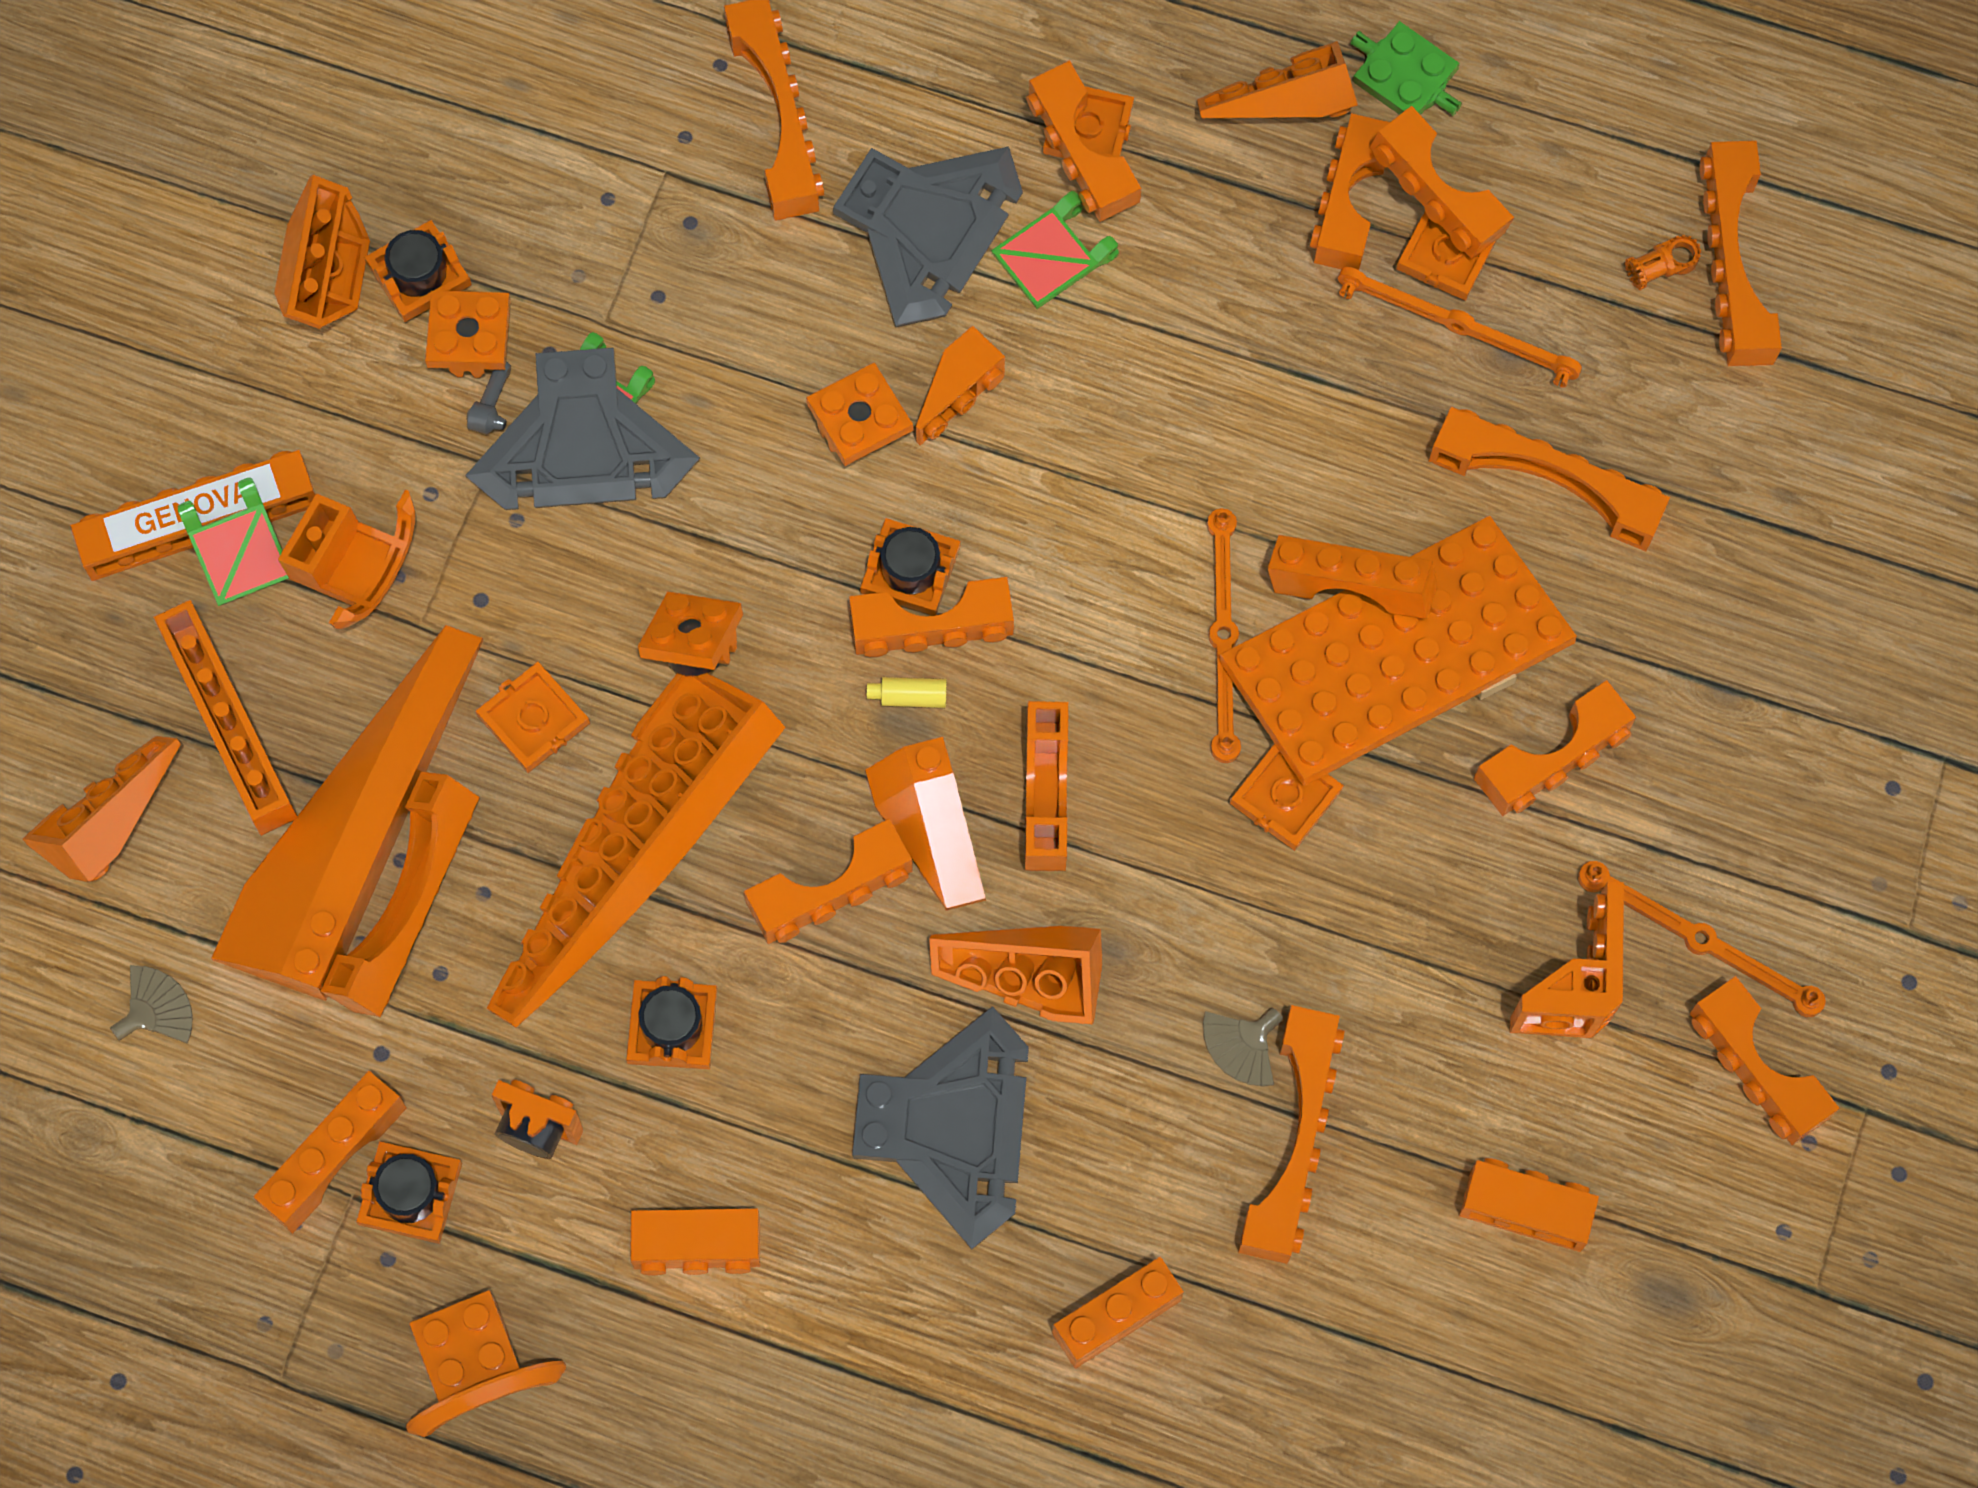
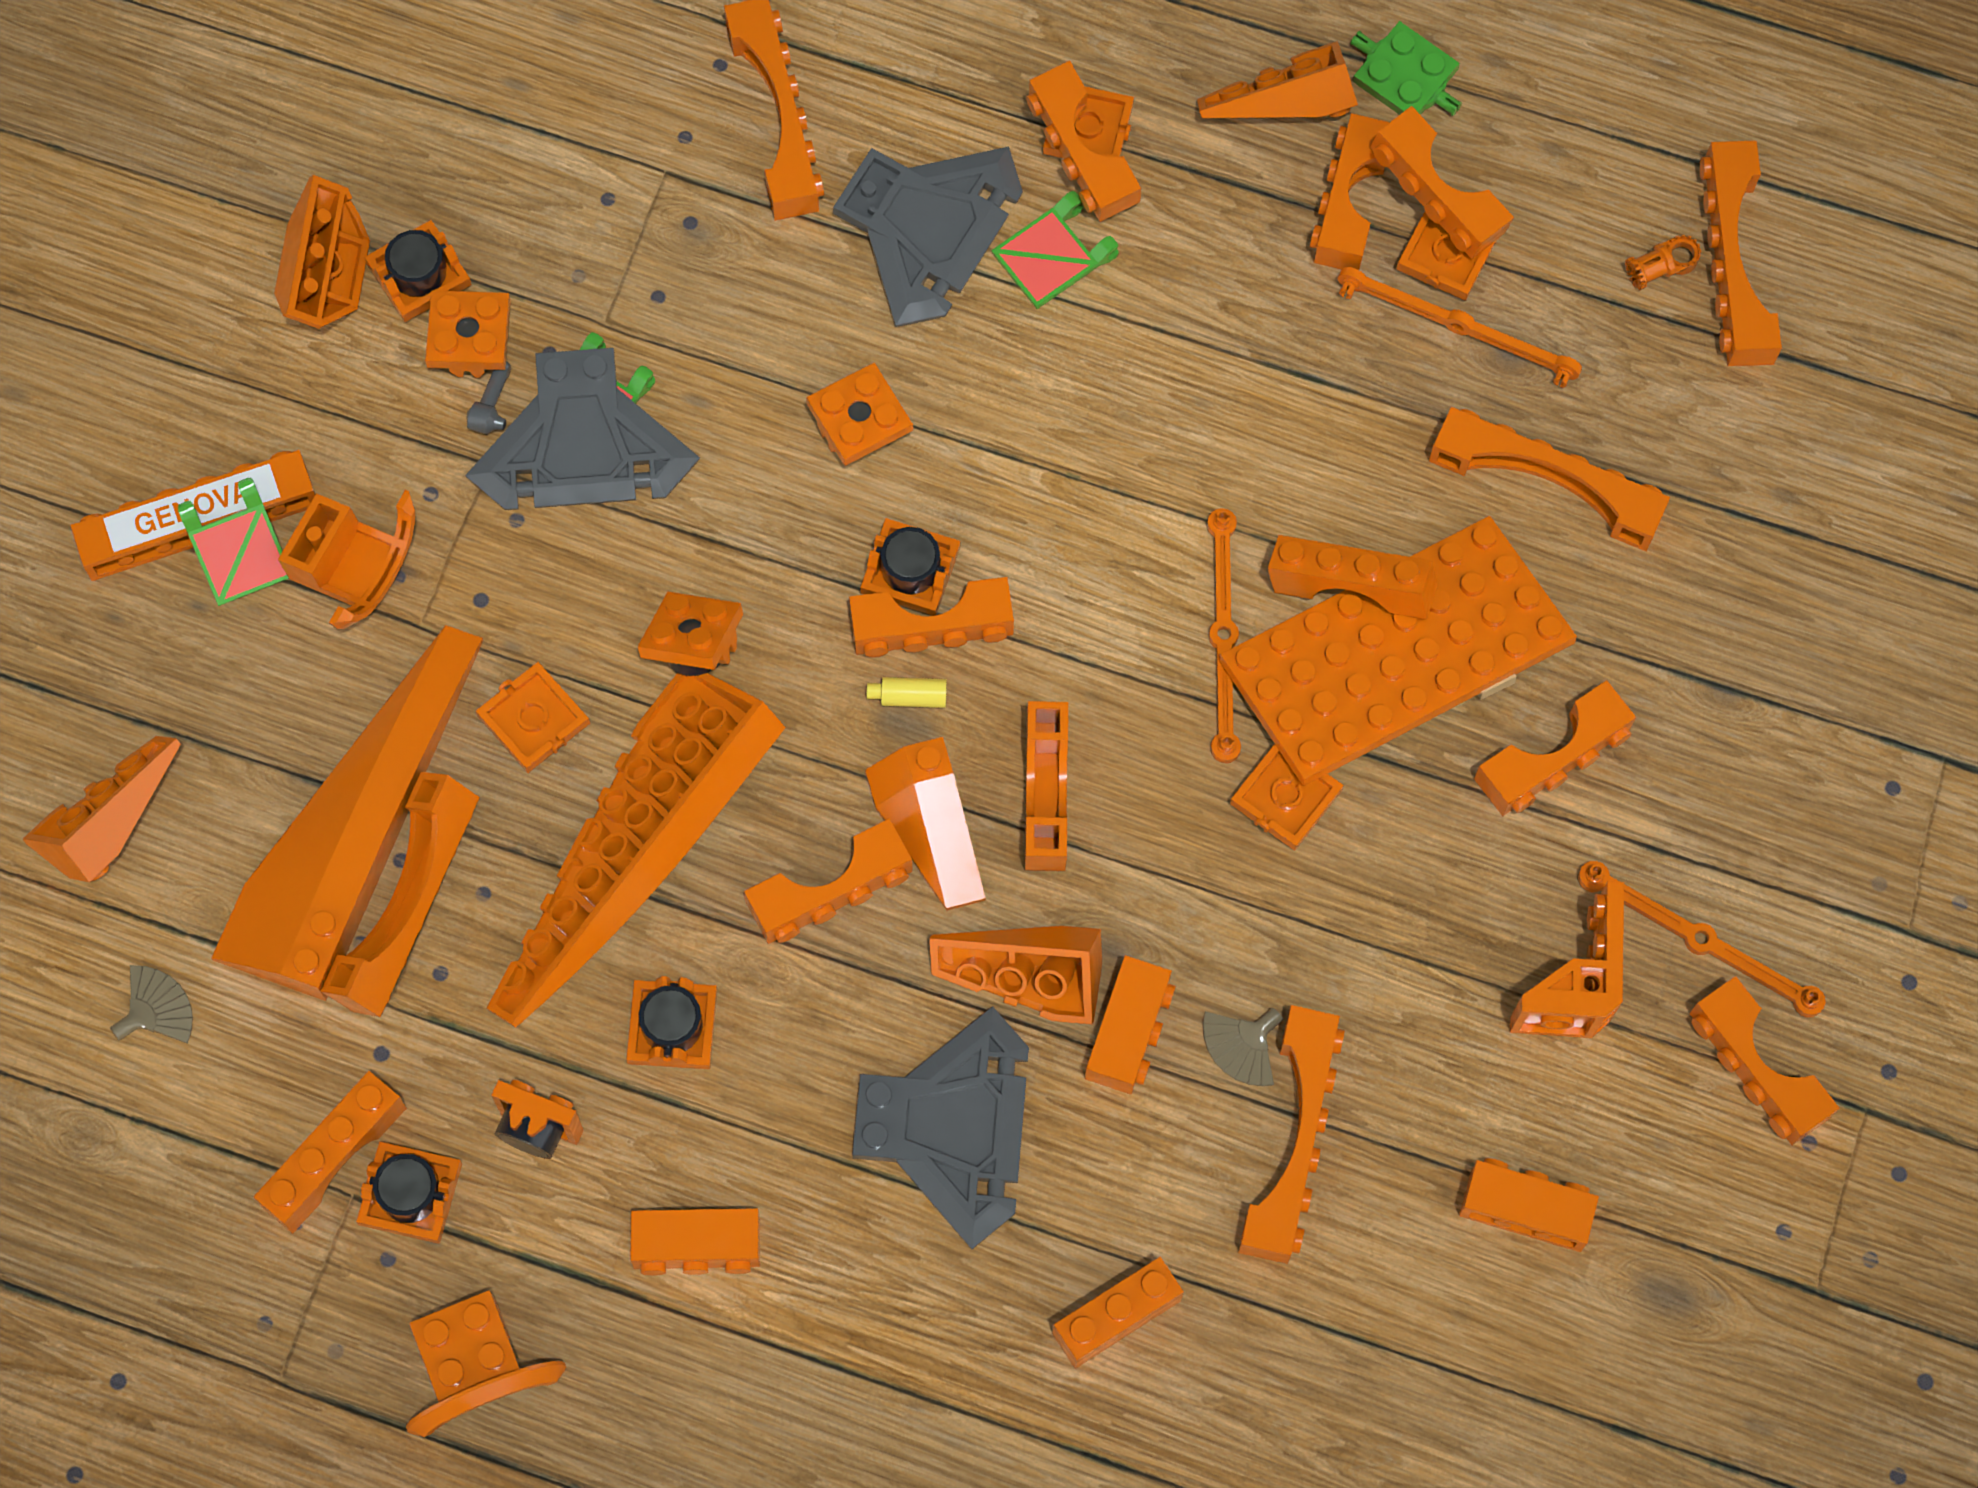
(225, 718): orange brick -> none
(962, 374): orange slope -> none
(1130, 1025): none -> orange brick

